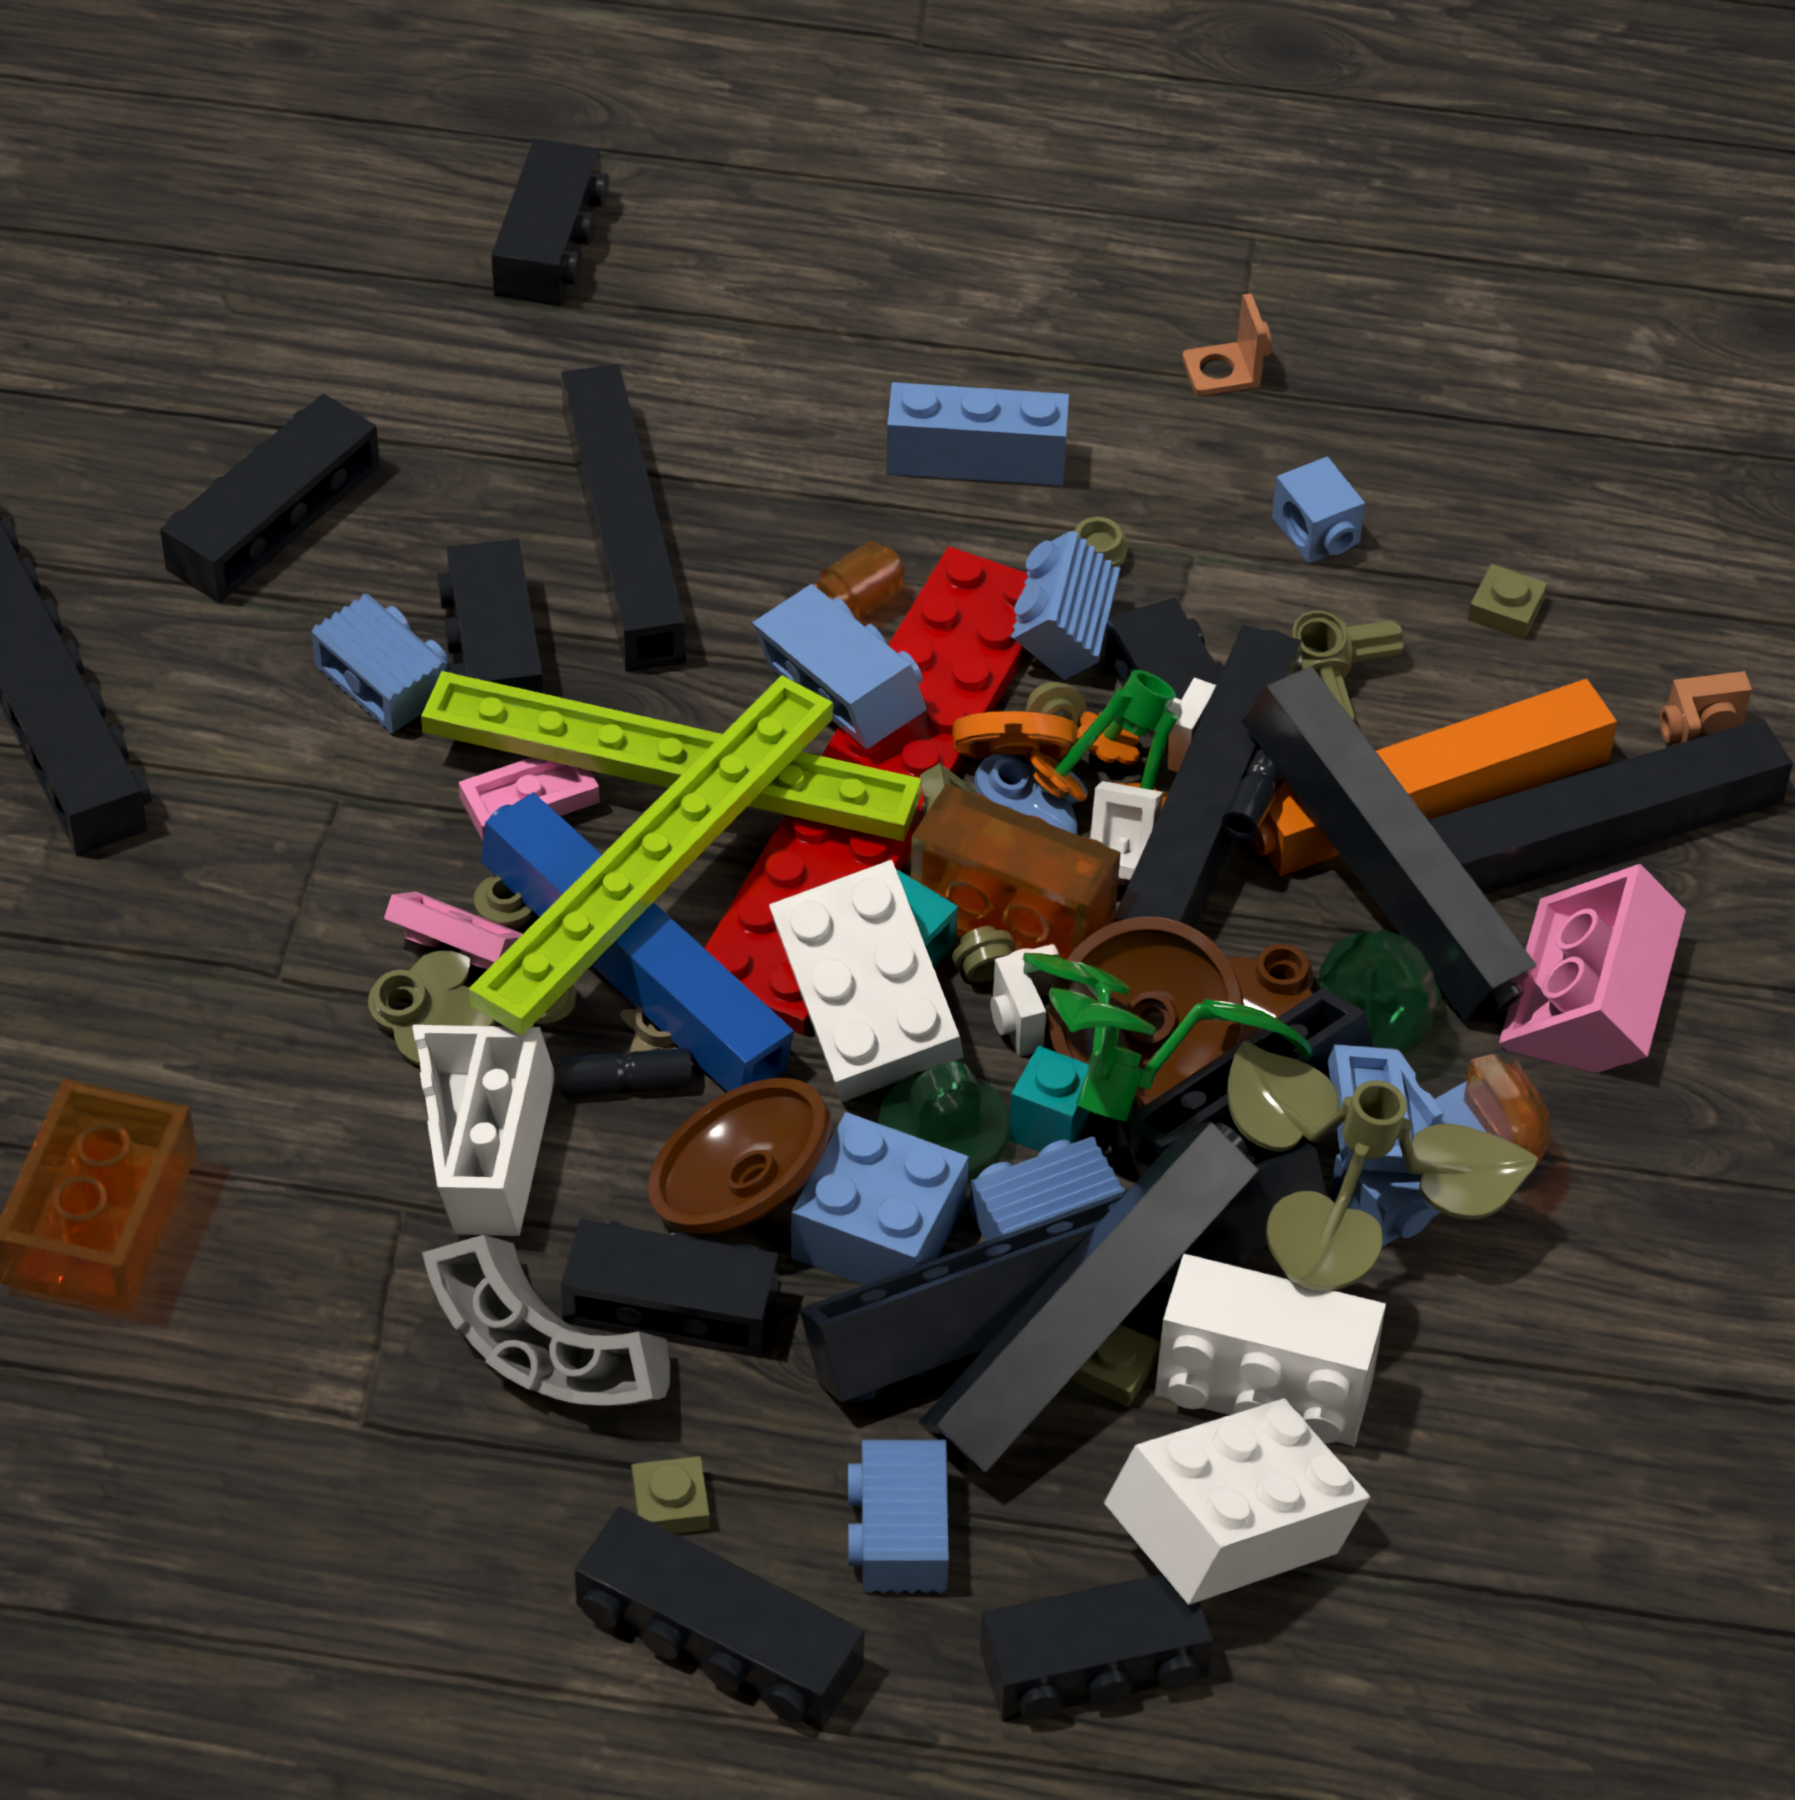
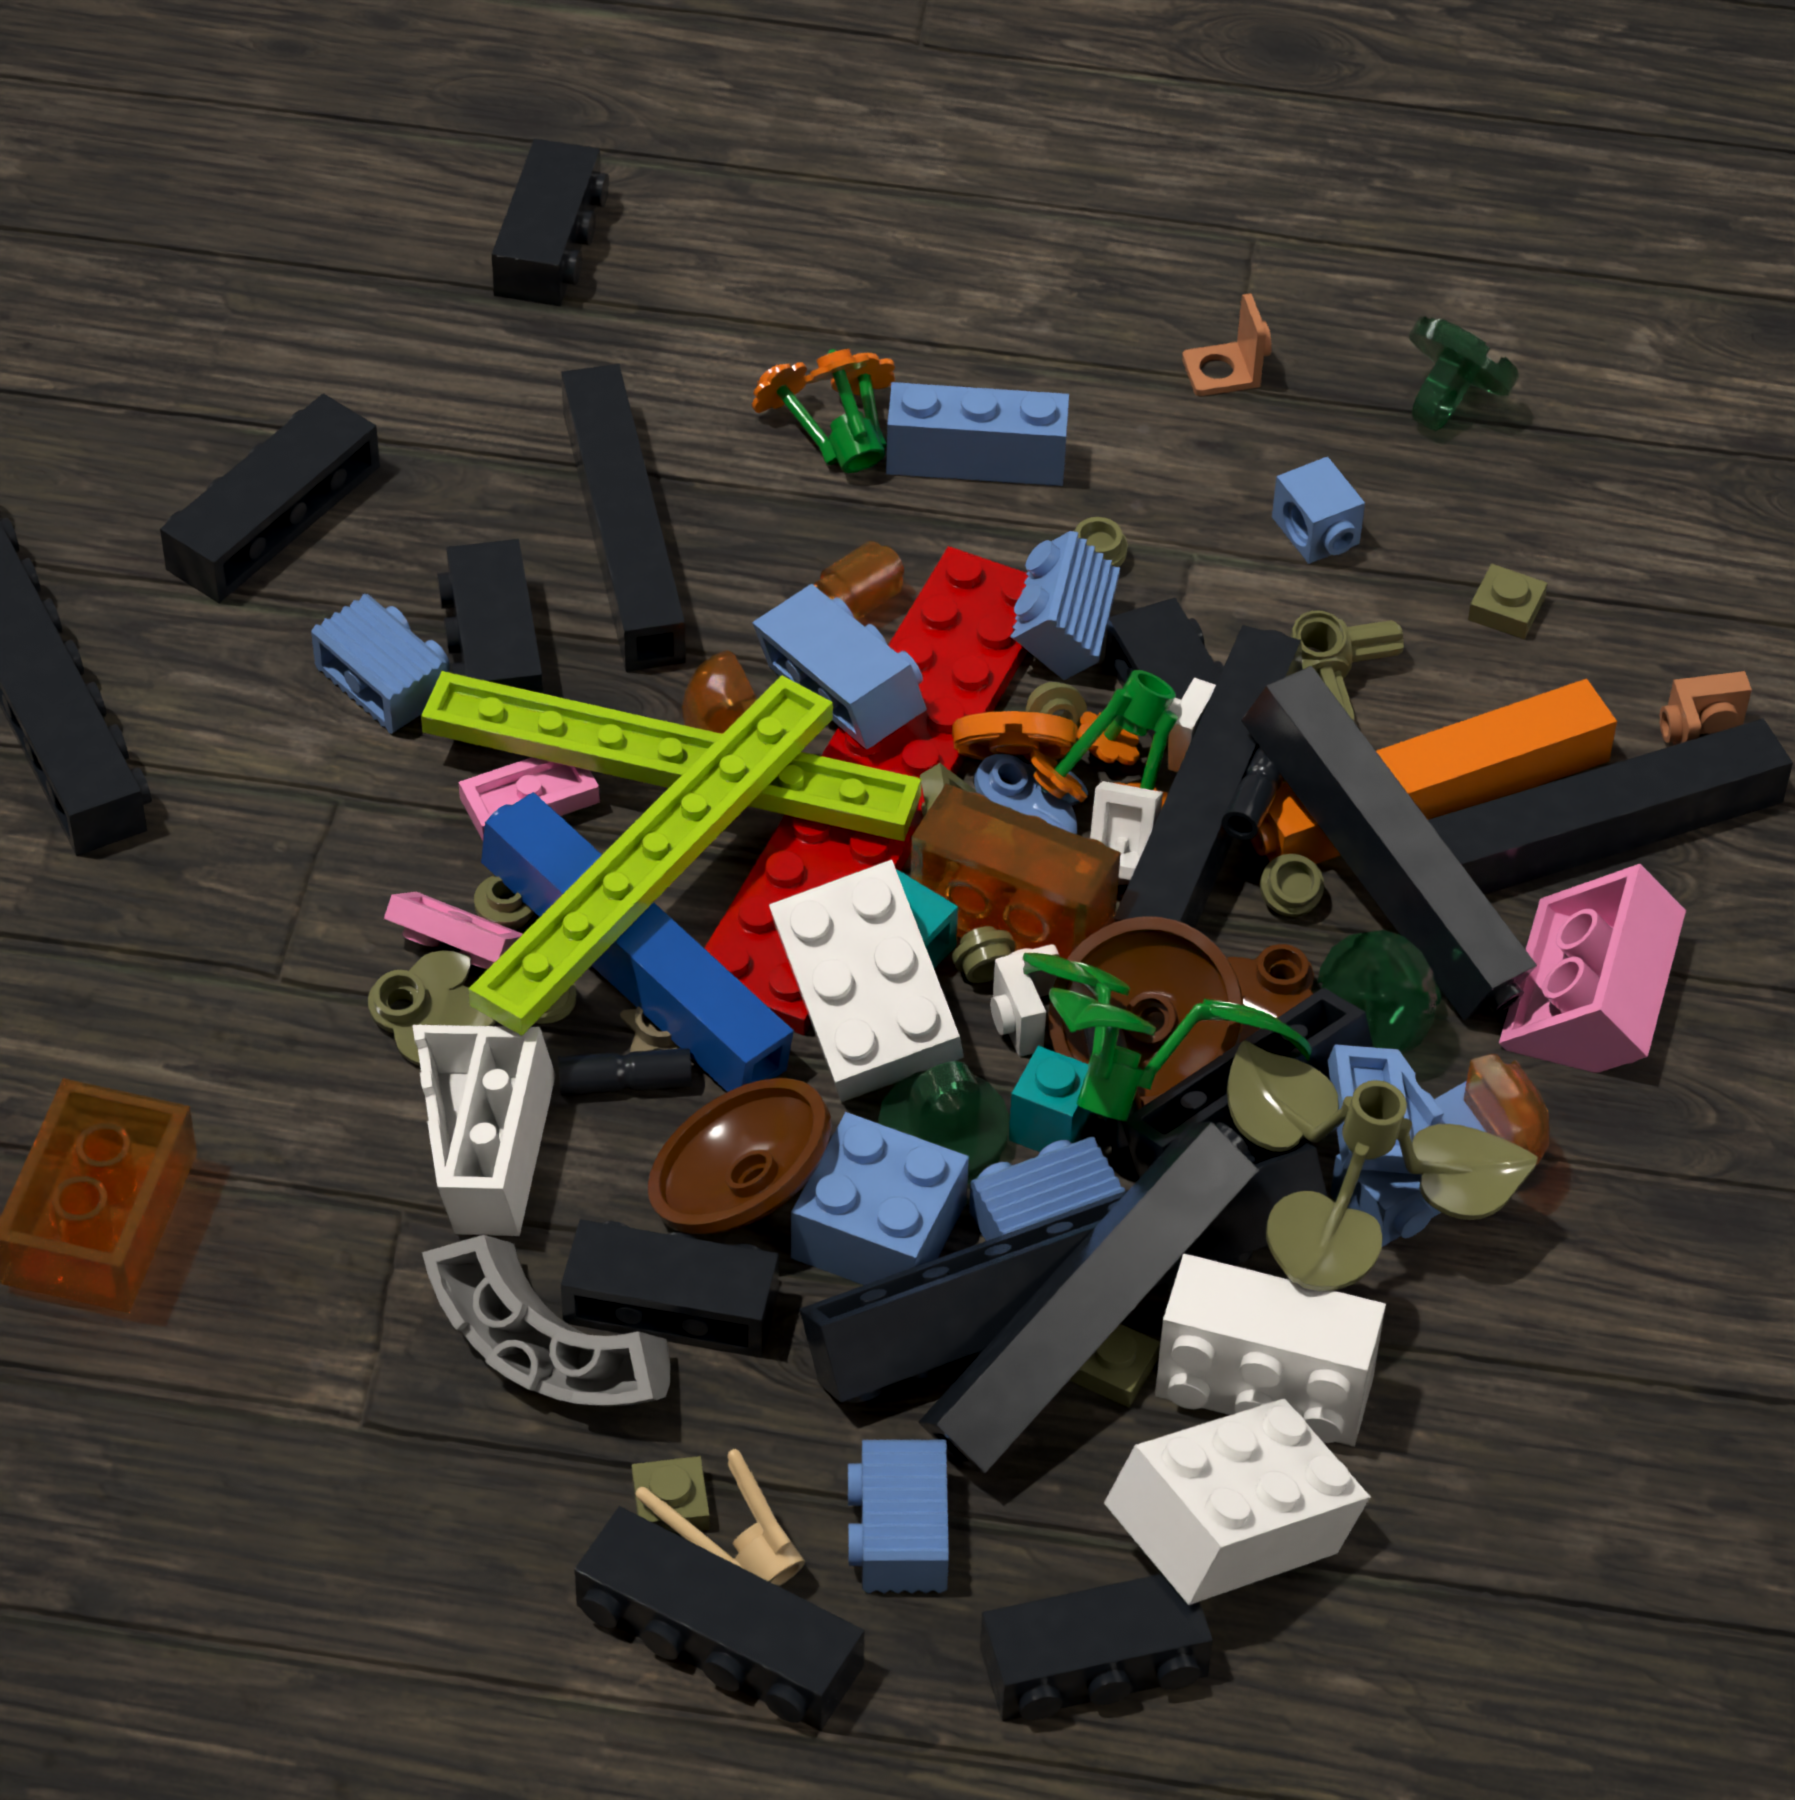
(717, 694): none -> clear orange brick
(761, 1548): none -> tan plant
(854, 439): none -> plant
(1292, 885): none -> olive plate
(1458, 363): none -> clear green tile

